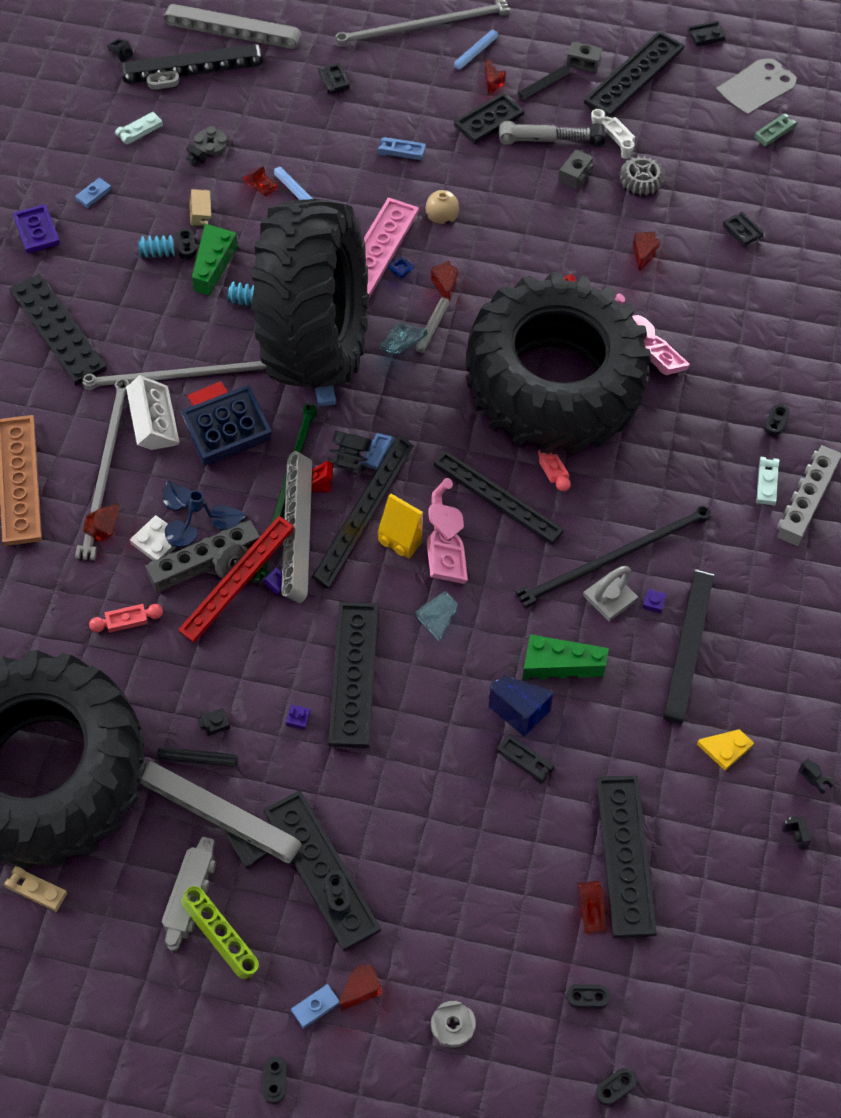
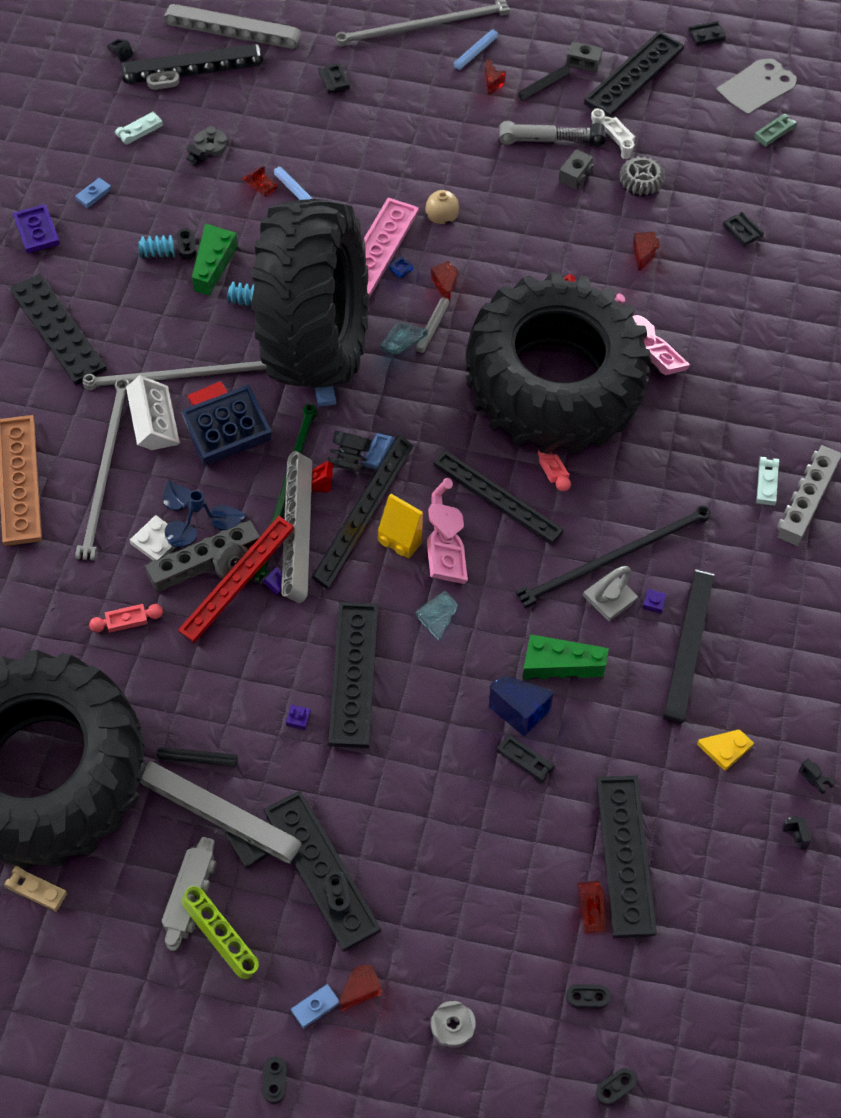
(101, 522): clear red slope -> none
(199, 207): tan hinge -> none
(213, 721): black bracket -> none
(401, 148): medium blue plate -> none
(488, 117): black plate -> none
(775, 420): black plate -> none

